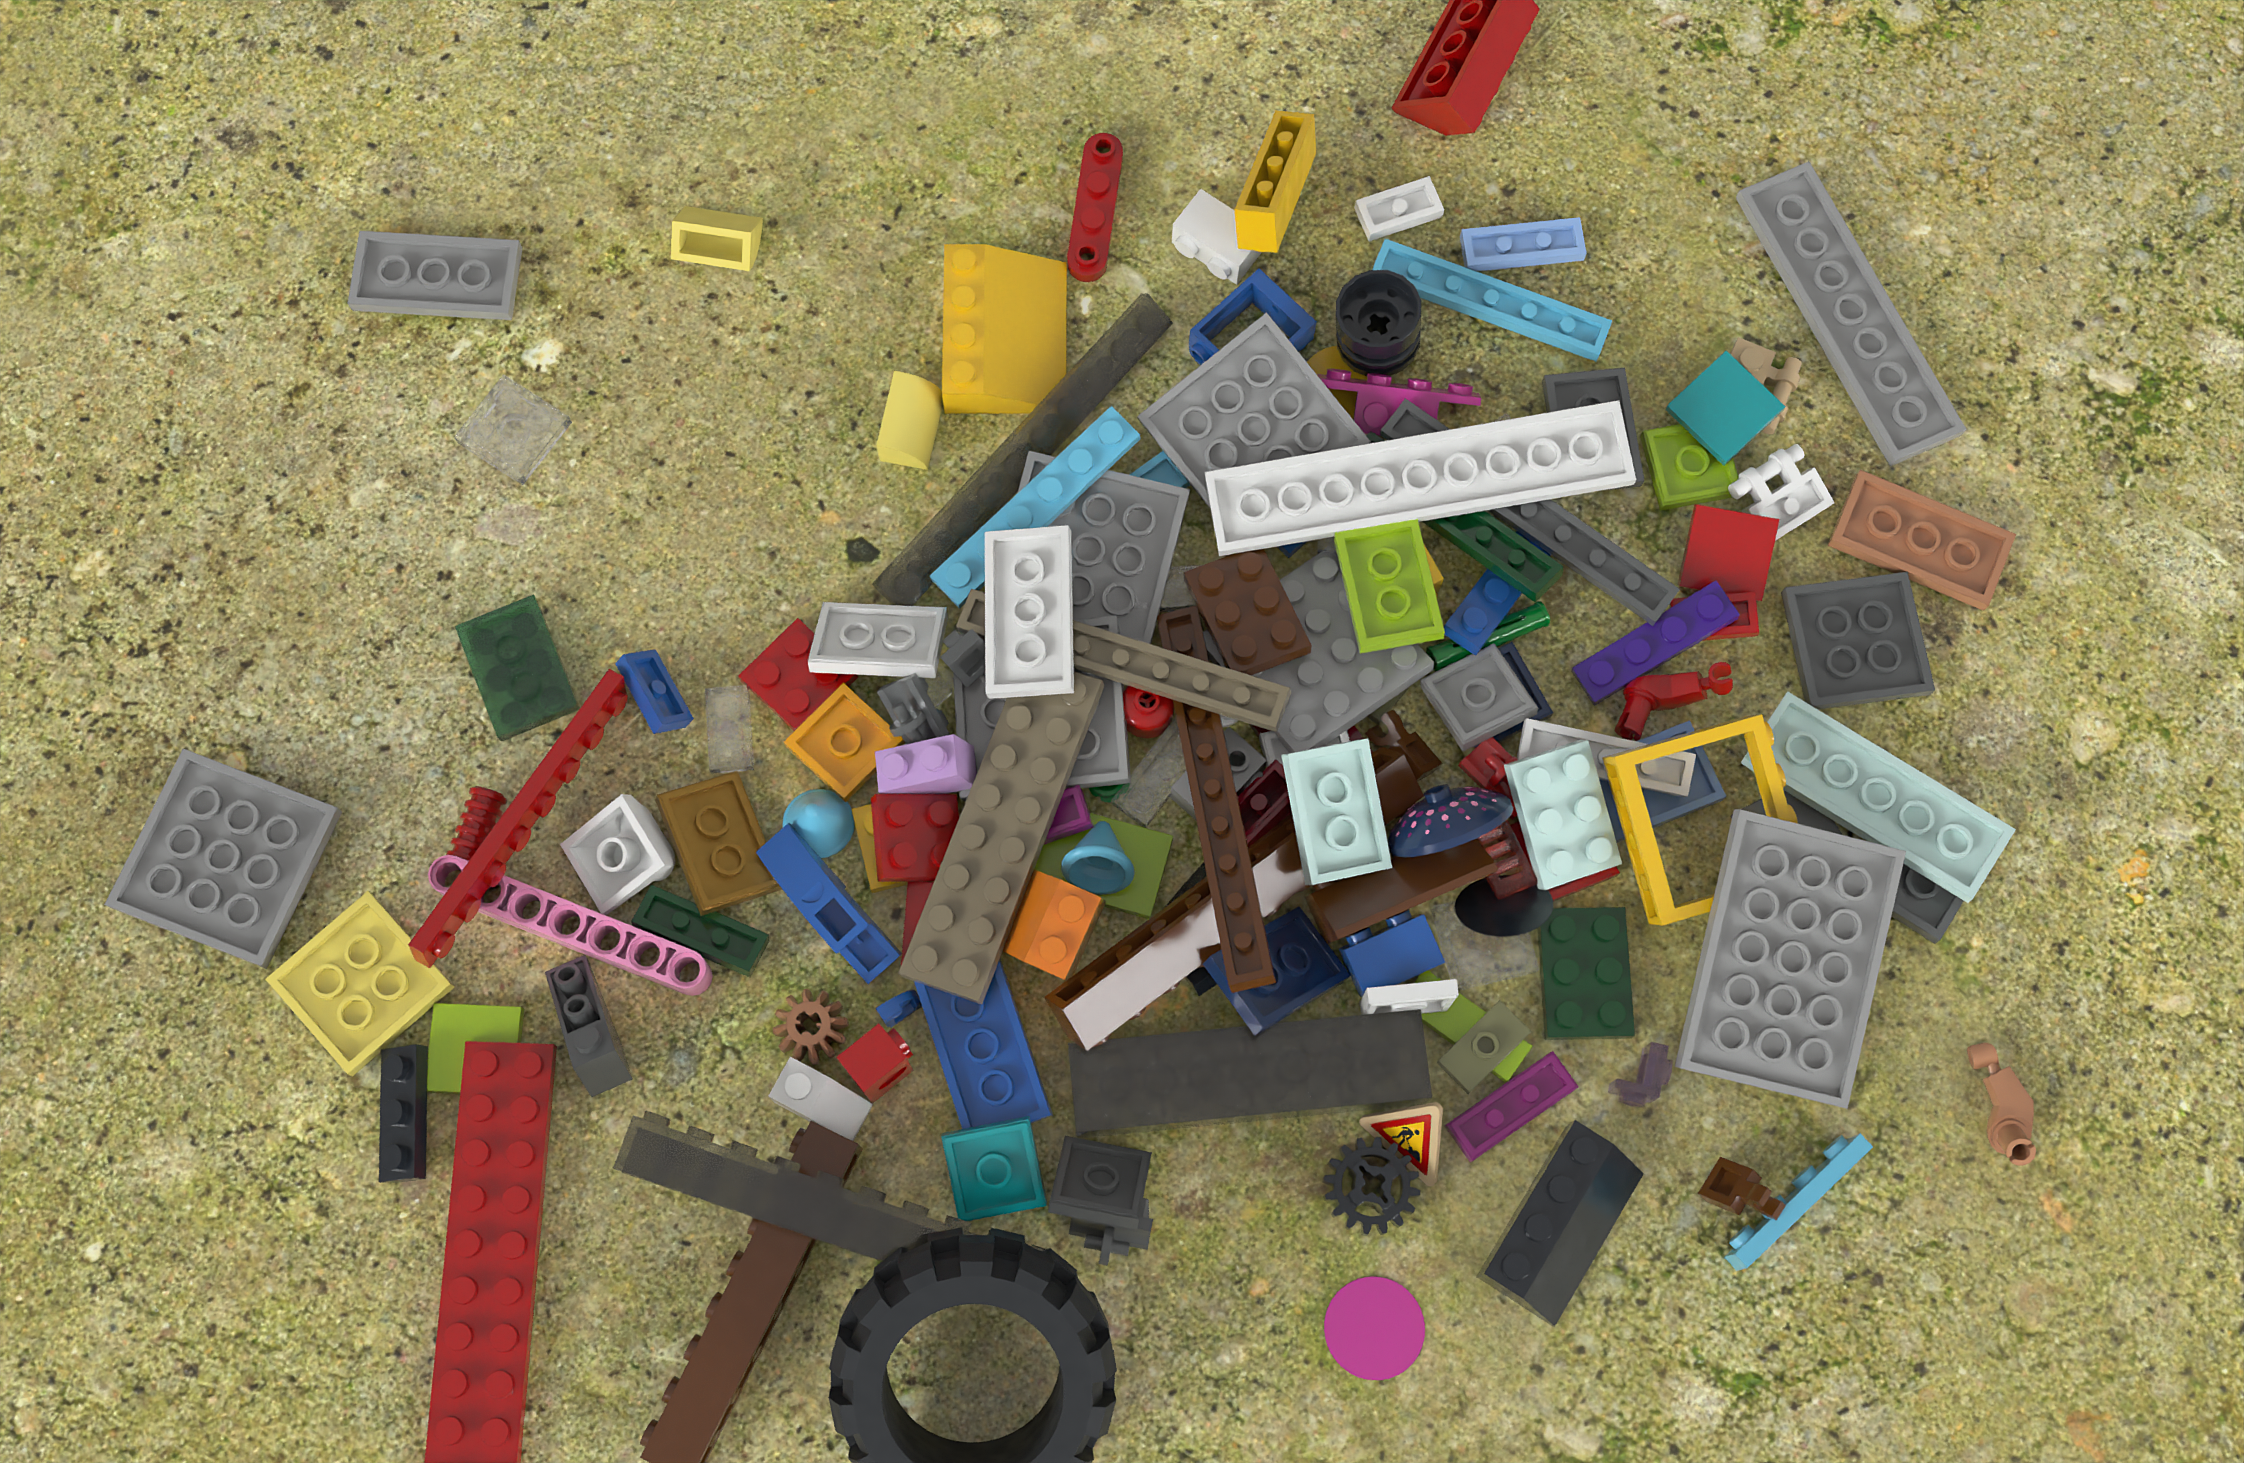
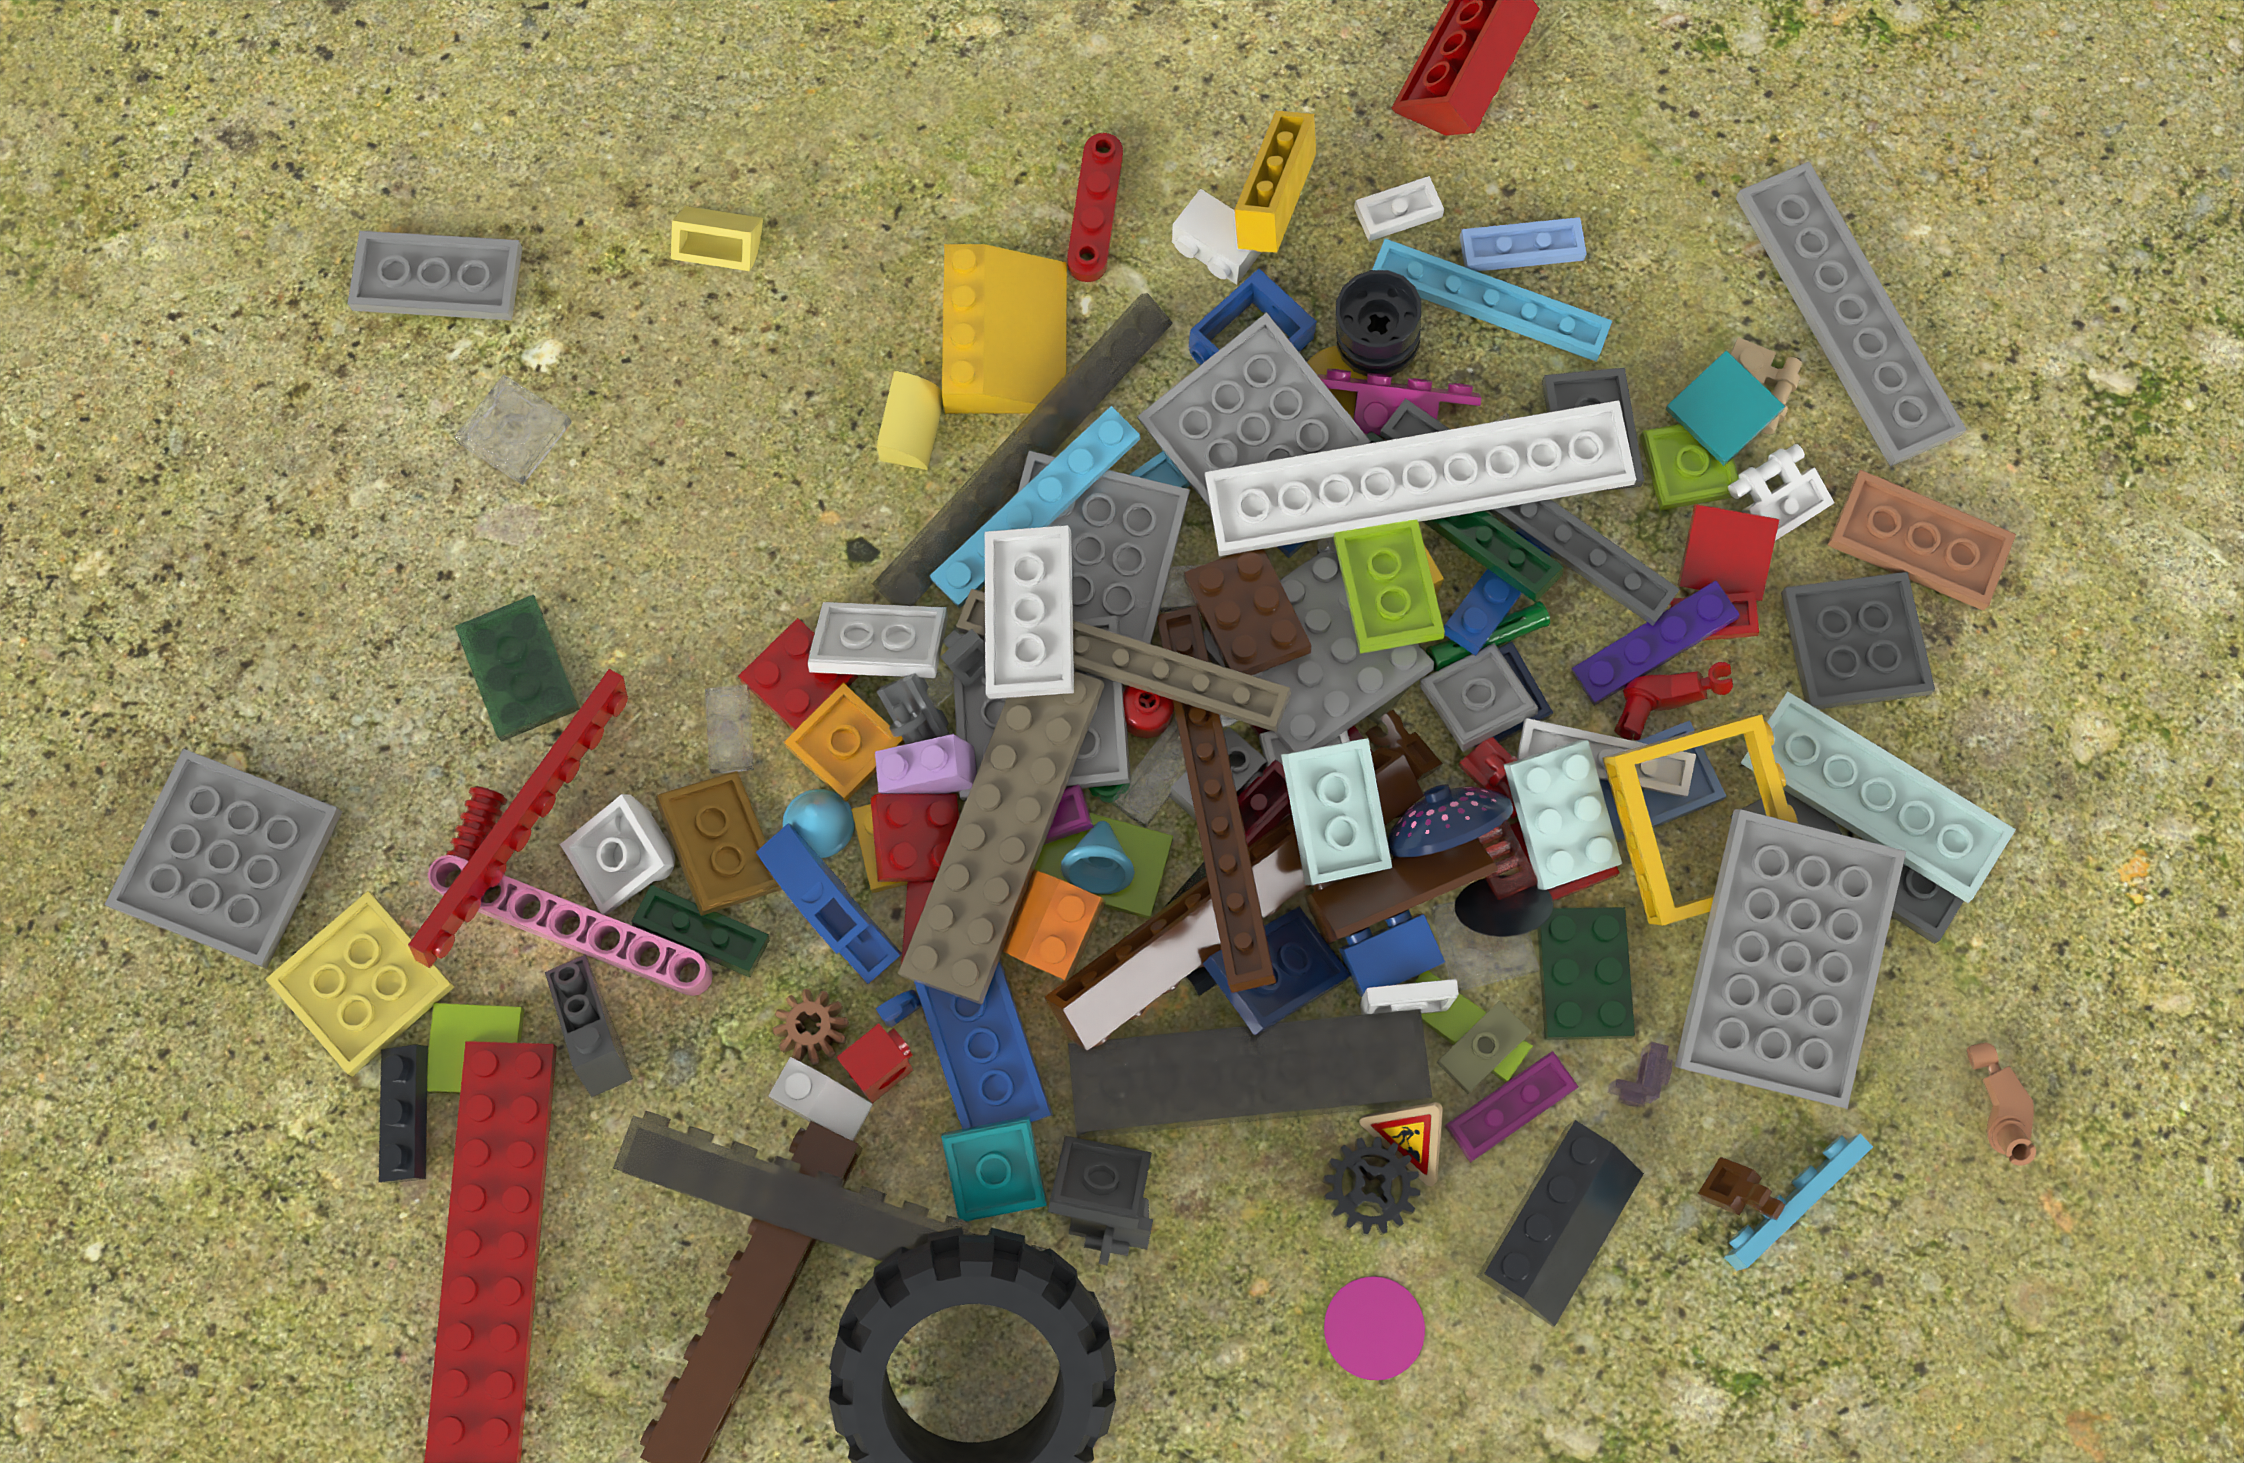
(654, 691): blue plate -> none

